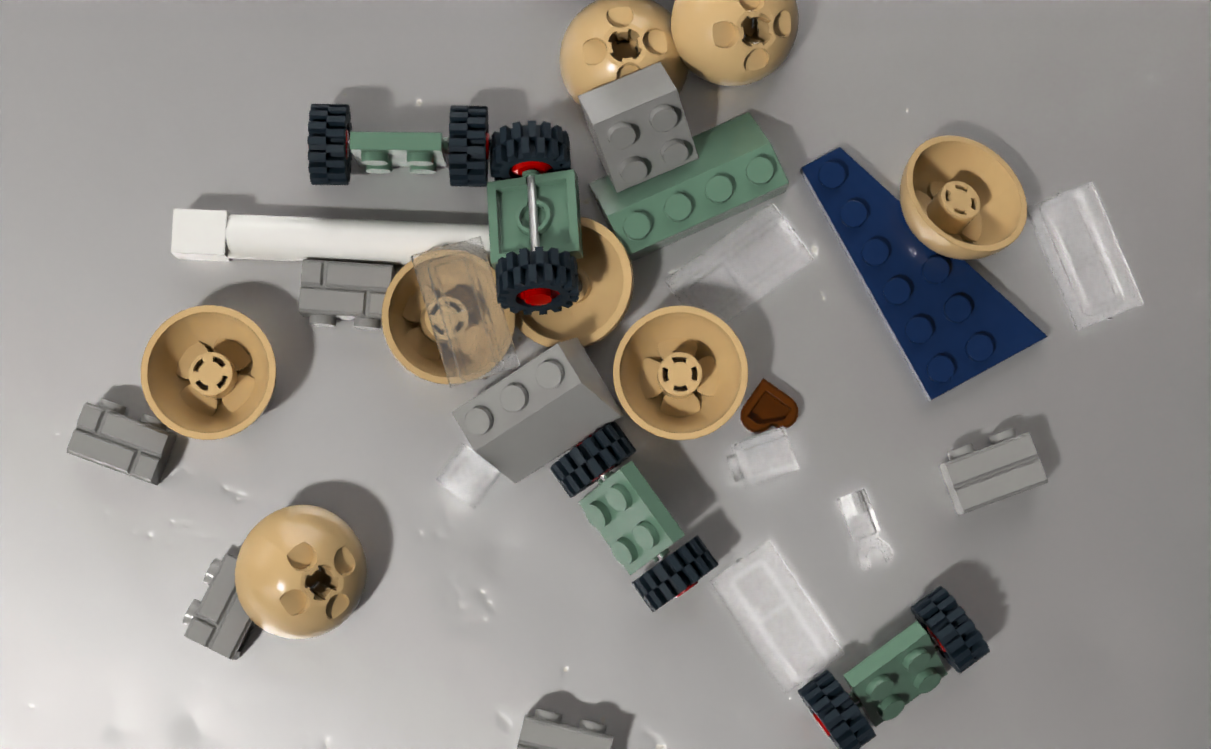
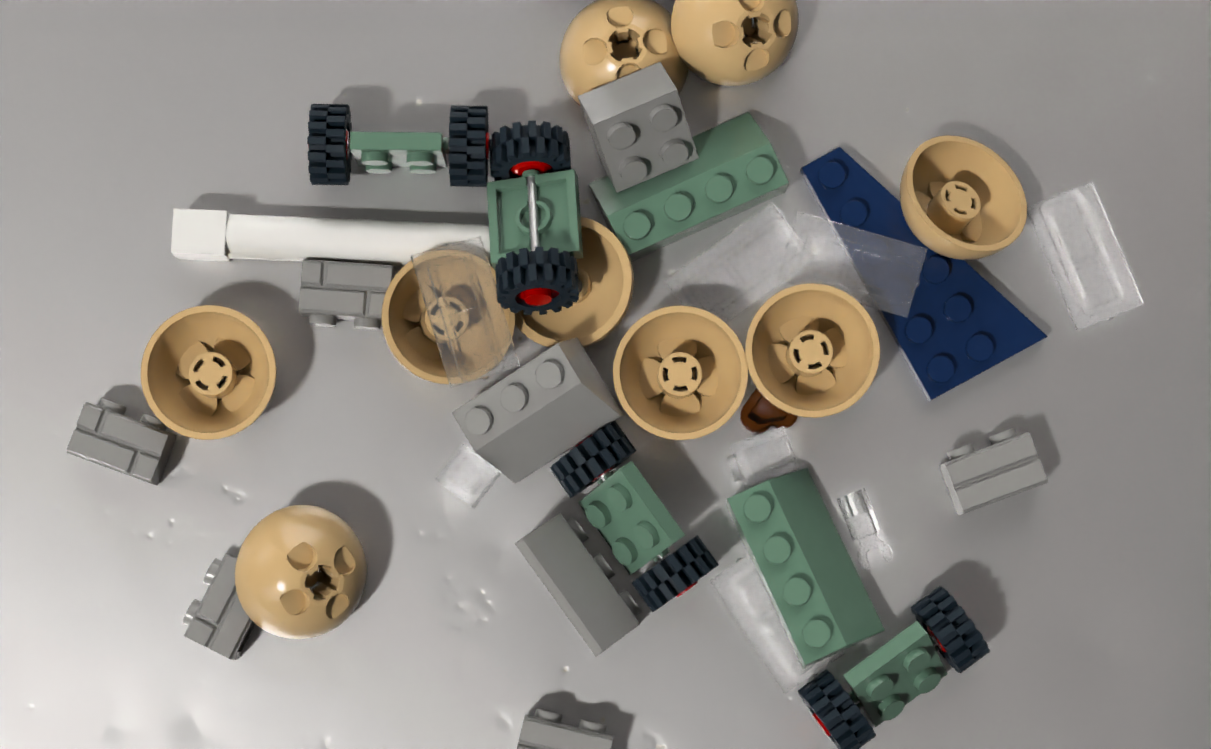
(579, 582): none -> light grey slope
(804, 566): none -> sand green slope
(824, 329): none -> tan piece
(859, 262): none -> clear piece

